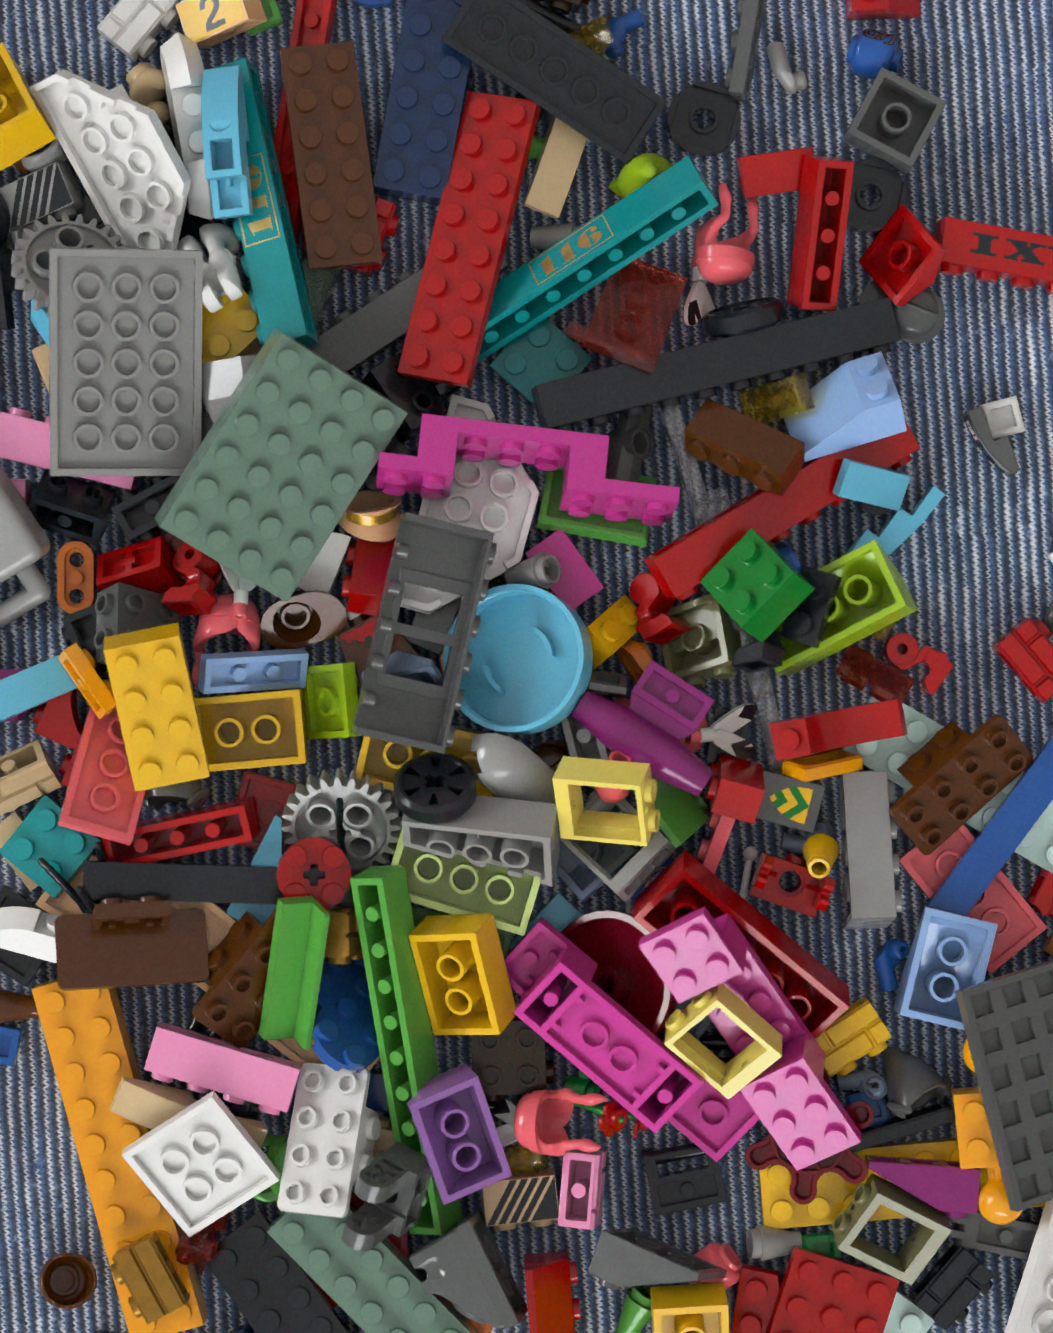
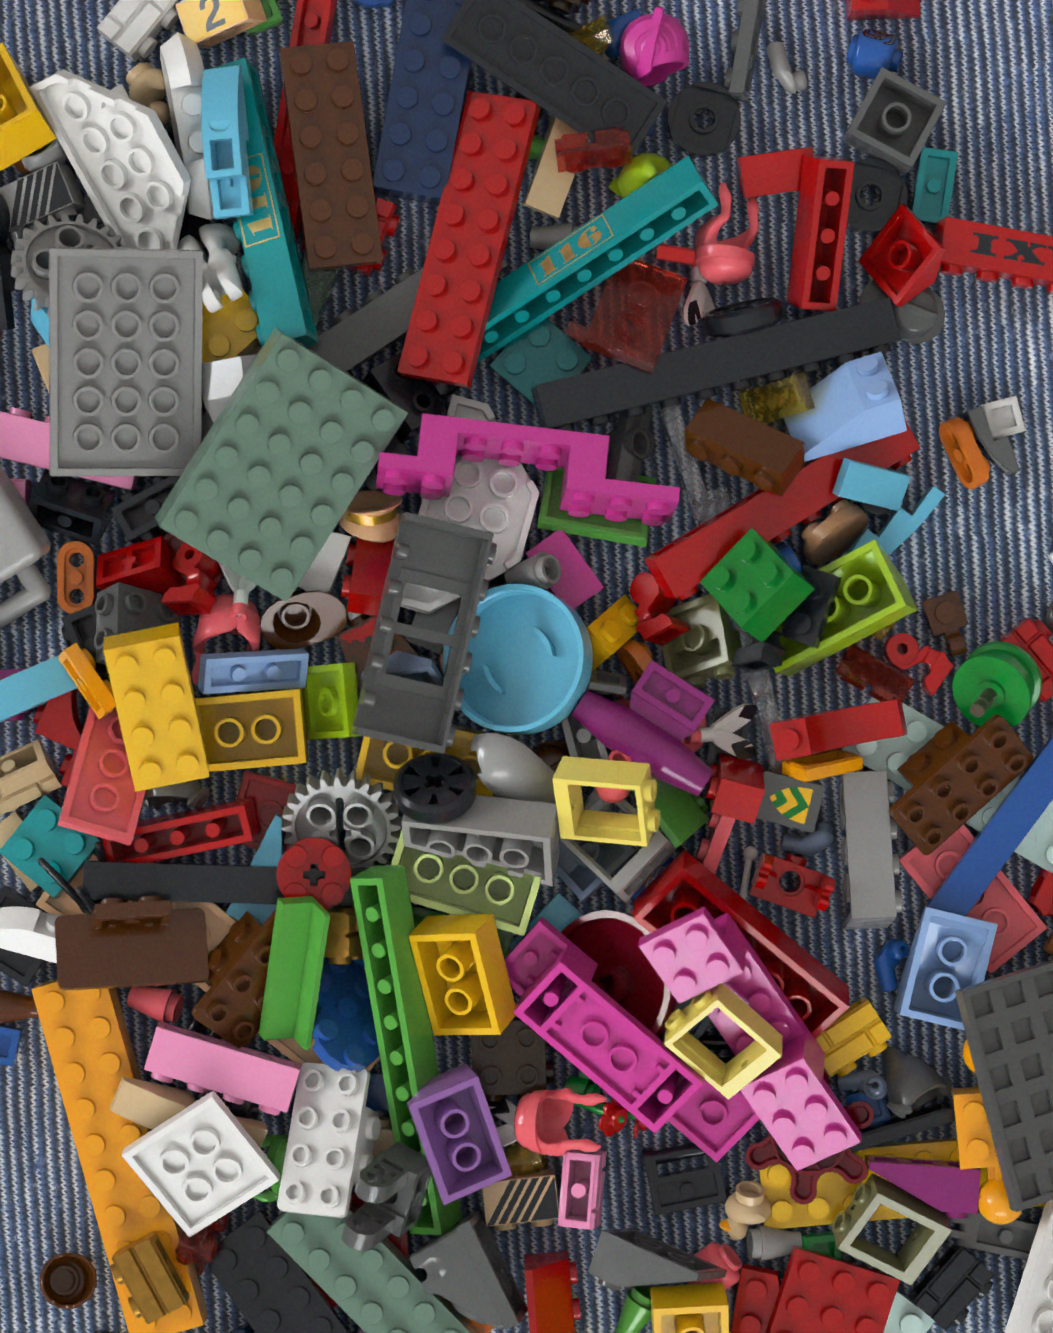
(158, 1003): none -> coral cone
(609, 151): none -> clear red hinge
(654, 47): none -> dark pink helmet
(674, 254): none -> red tile
(745, 1207): none -> tan animal
(820, 854): yellow cone -> none
(833, 534): none -> medium nougat tile
(934, 184): none -> teal plate
(945, 616): none -> reddish brown plate
(963, 452): none -> orange plate
(997, 681): none -> green wheel

